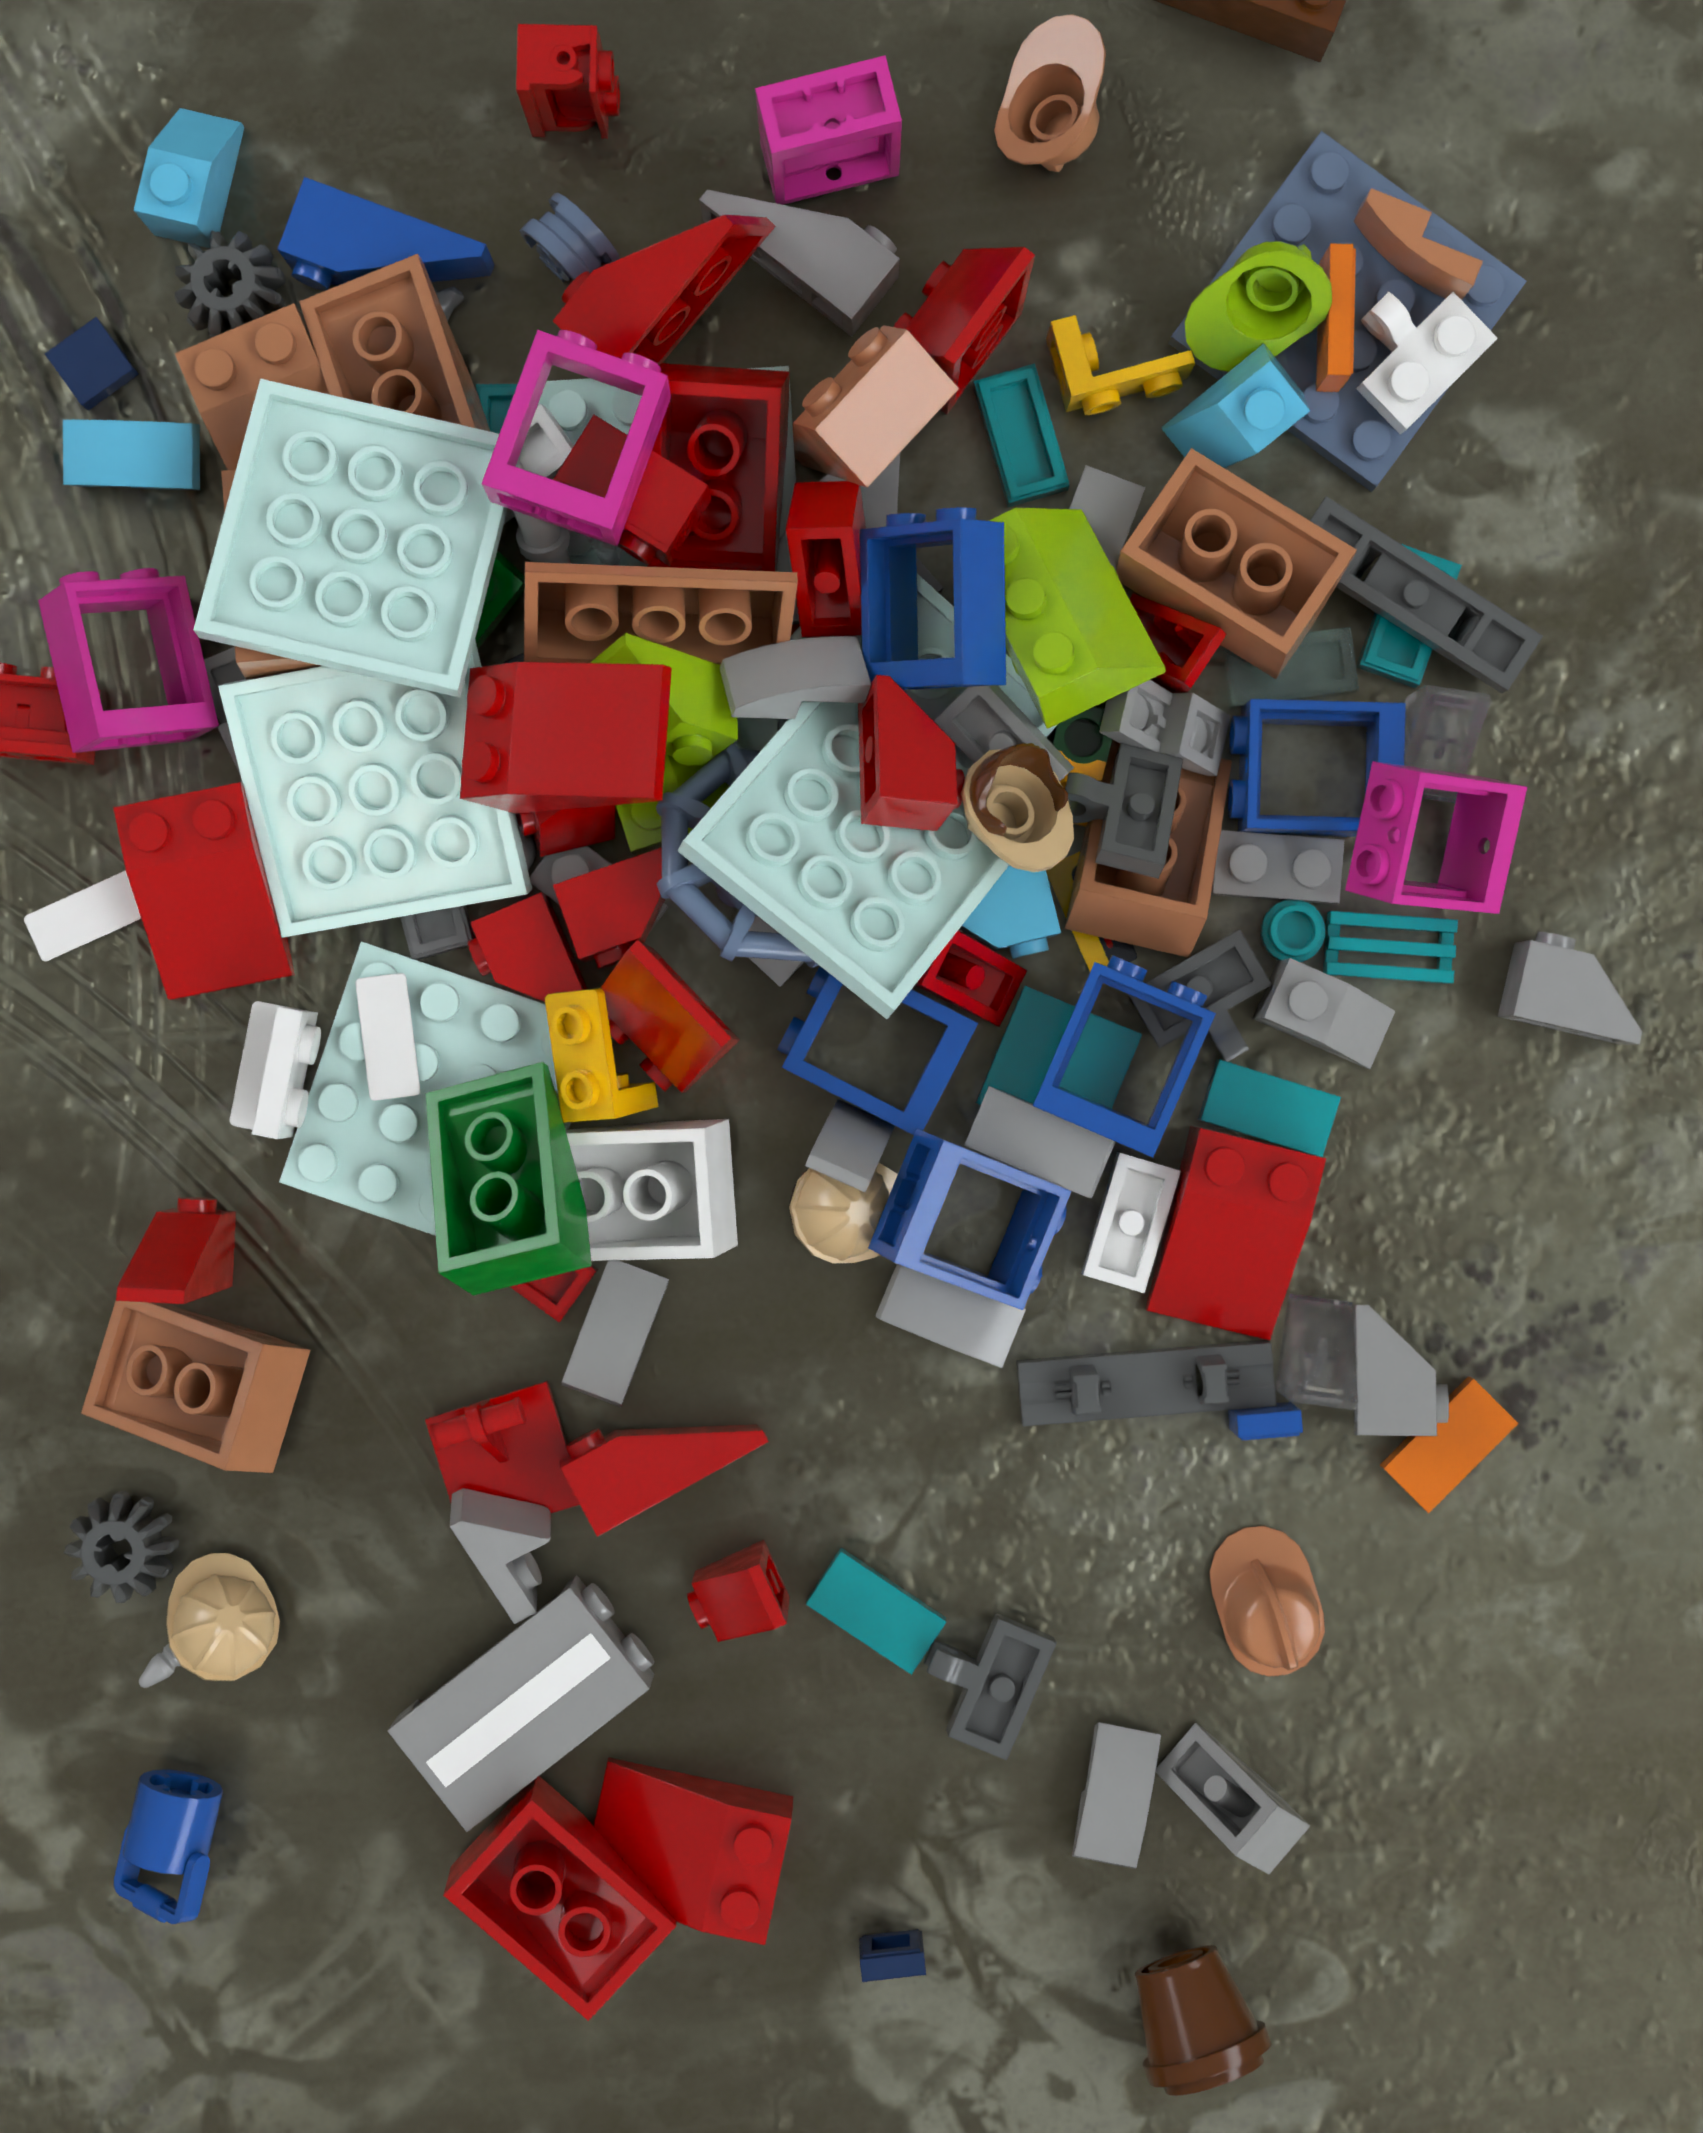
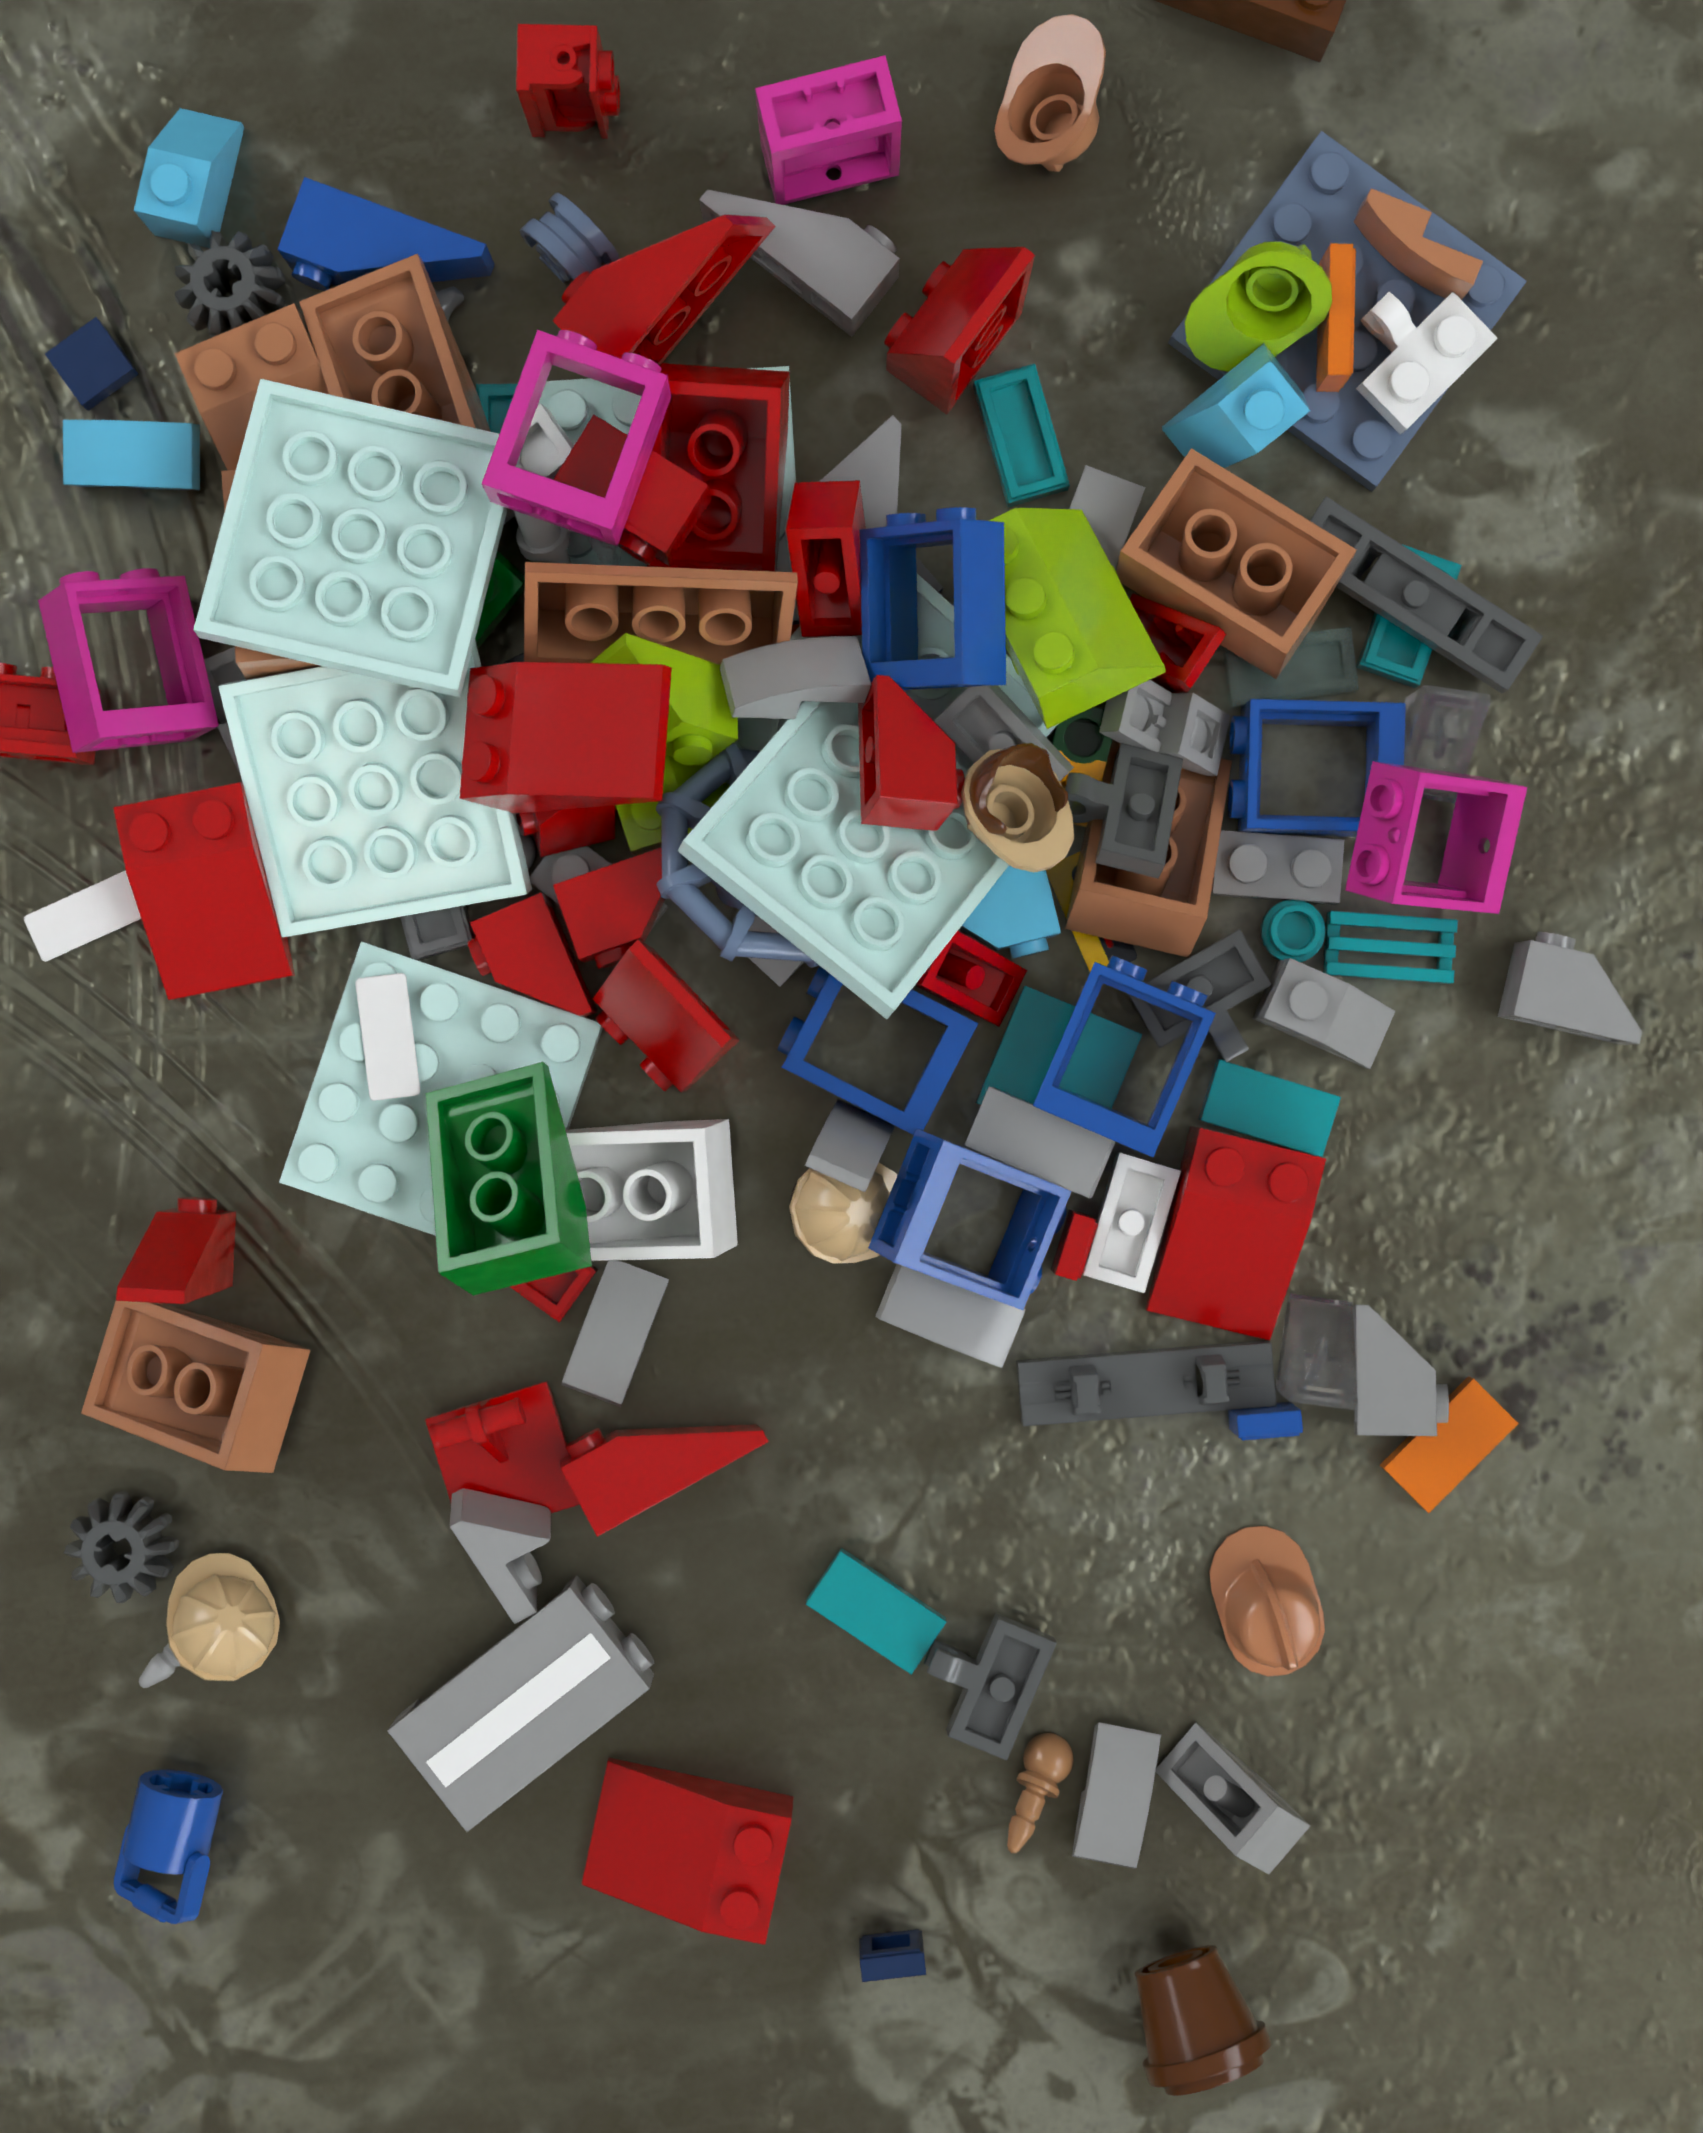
(274, 1070): white bracket -> none
(558, 1898): red slope -> none
(586, 1063): yellow bracket -> none
(740, 1594): red slope -> none
(871, 407): slope -> none
(1047, 1762): none -> medium nougat bar
(1074, 1245): none -> red tile
(1076, 358): yellow bracket -> none

